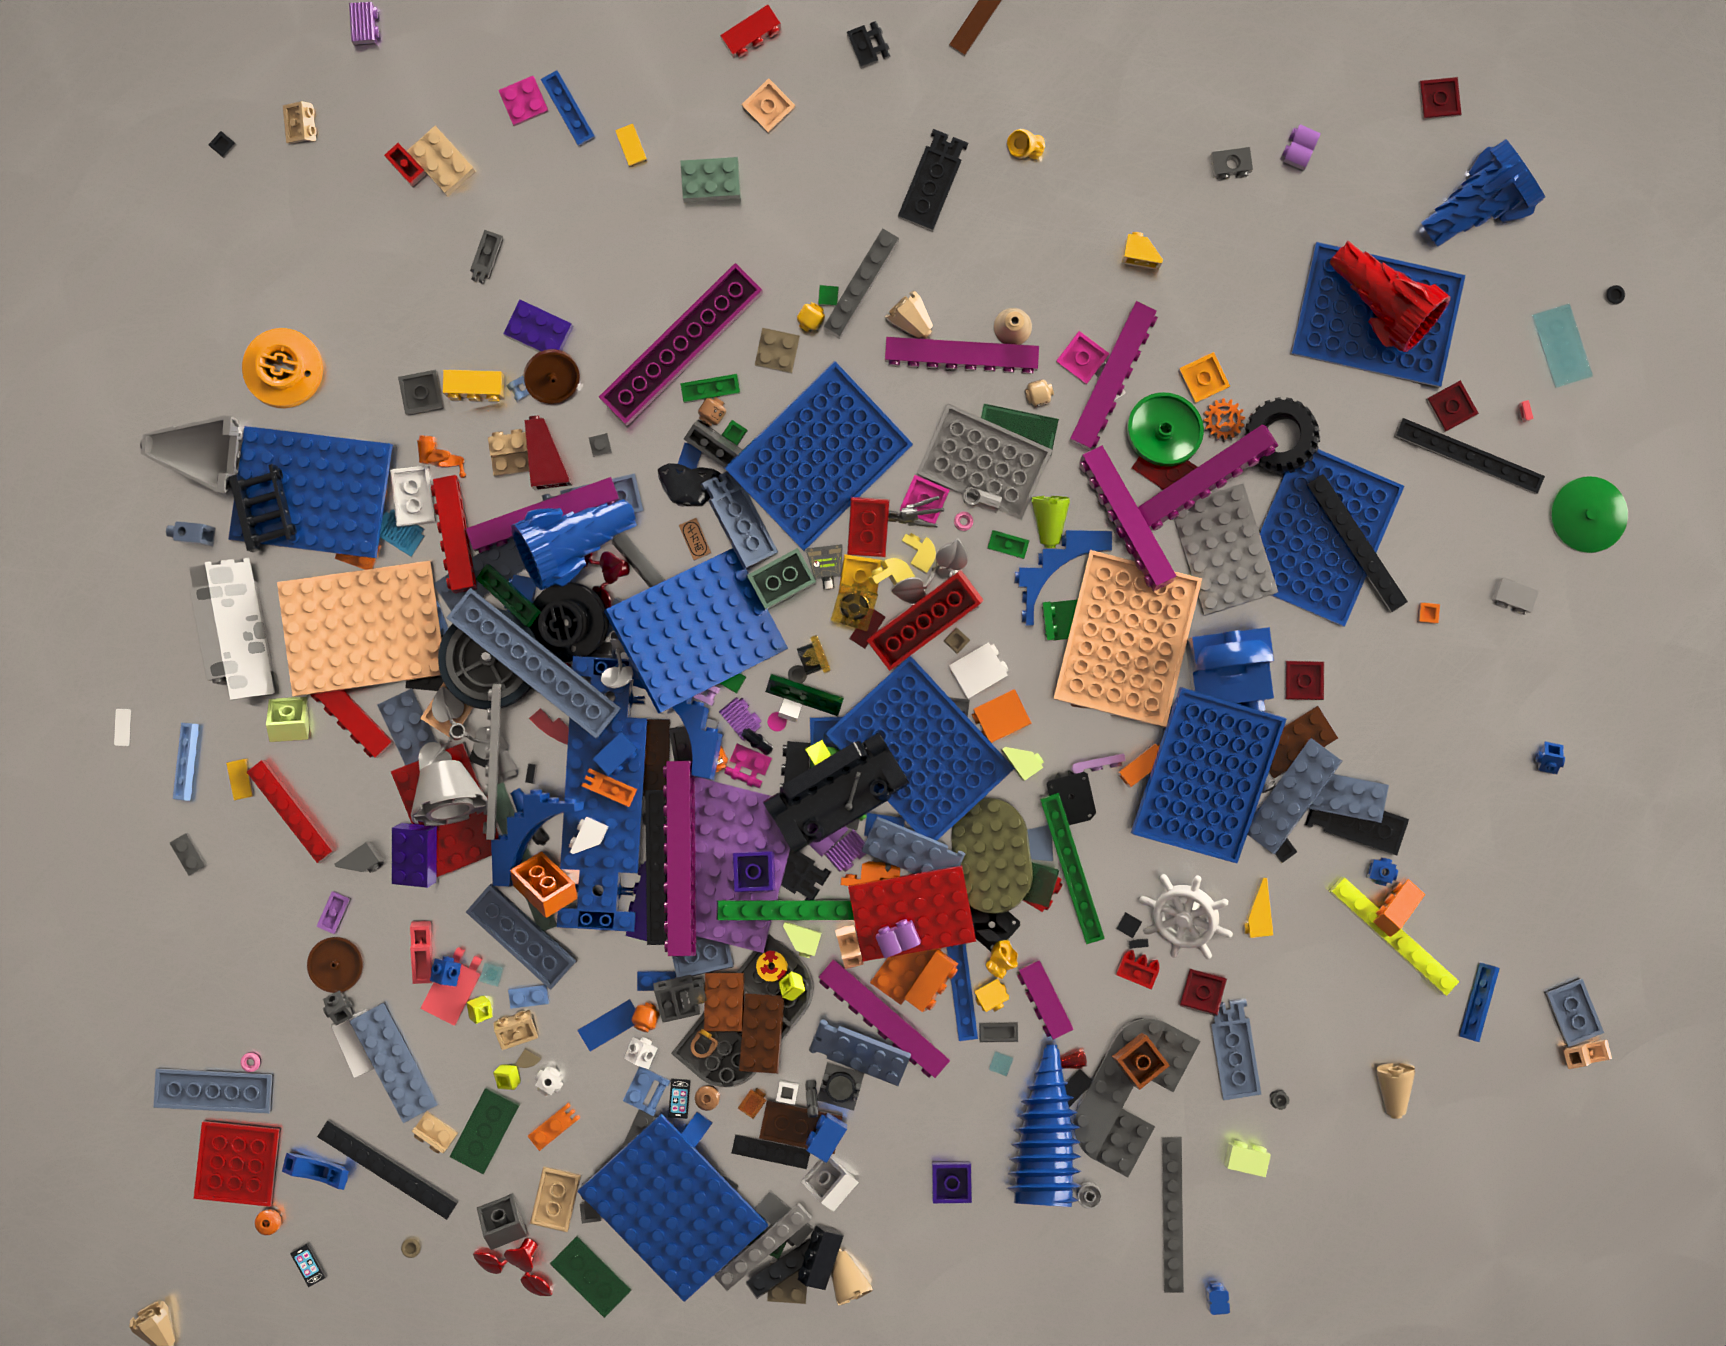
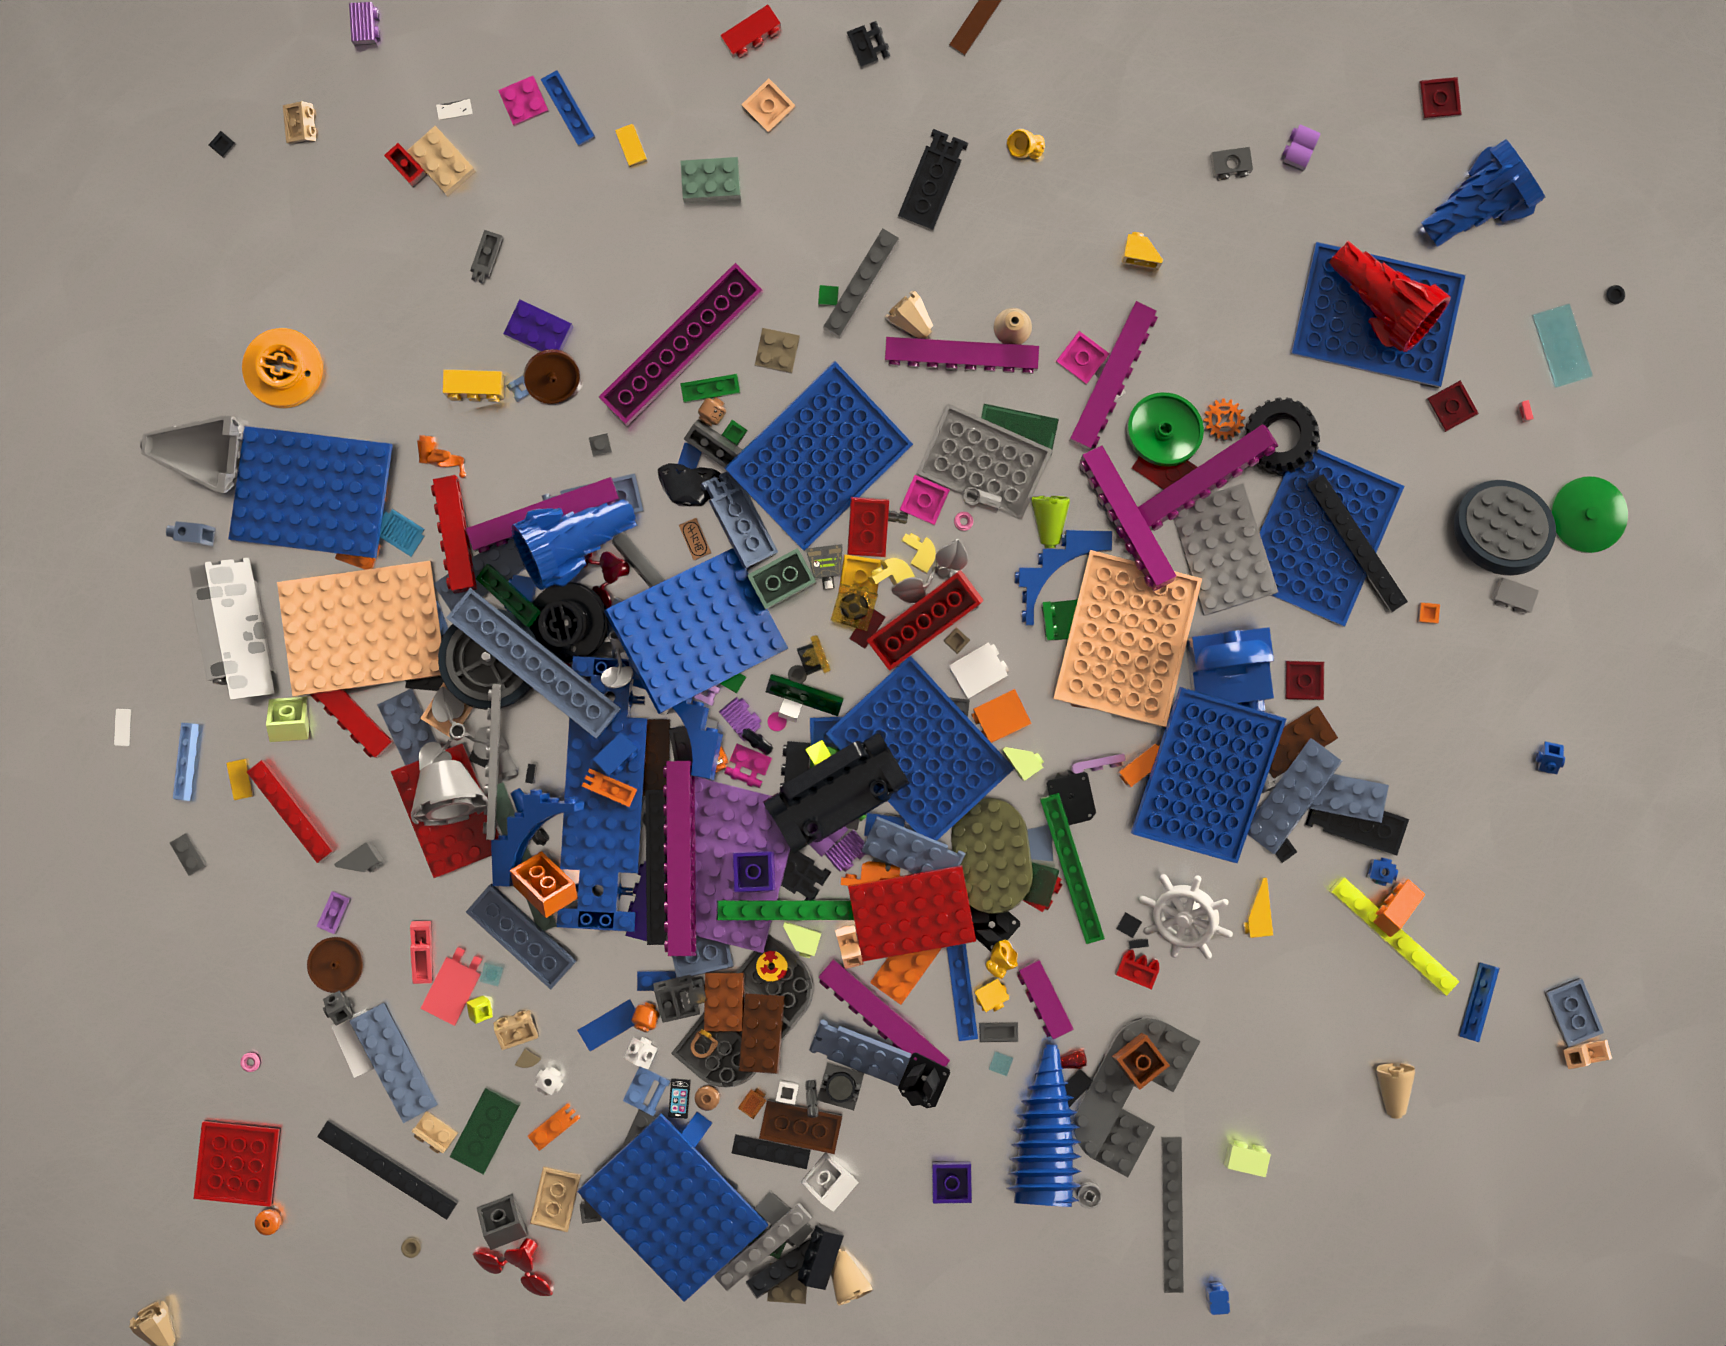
(212, 1090): sand blue plate -> none
(244, 503): black fence -> none
(308, 1265): tile -> none
(315, 1169): blue arch -> none
(412, 496): white tile -> none
(414, 855): dark purple brick -> none
(420, 392): dark grey plate -> none
(445, 971): blue brick -> none
(454, 109): none -> white sticker
(507, 1077): neon yellow slope -> none
(508, 452): tan plate -> none
(528, 996): medium blue plate -> none
(544, 459): dark red slope -> none
(556, 729): coral slope -> none
(590, 835): white slope -> none
(590, 1276): clear green tile -> none
(791, 986): neon yellow slope -> none
(810, 316): yellow head -> none
(827, 1136): blue brick -> none
(848, 806): dark grey hinge -> none
(897, 938): medium lavender brick -> none
(910, 514): dark grey plant -> none
(920, 1091): none -> black piece
(932, 981): orange brick -> none
(1008, 544): green plate -> none
(1039, 393): tan head -> none
(1203, 992): dark red tile -> none
(1204, 377): light orange plate -> none
(1235, 1052): sand blue hinge -> none
(1280, 1105): dark grey plate -> none
(1469, 456): black plate -> none
(1504, 527): none -> dark grey wheel

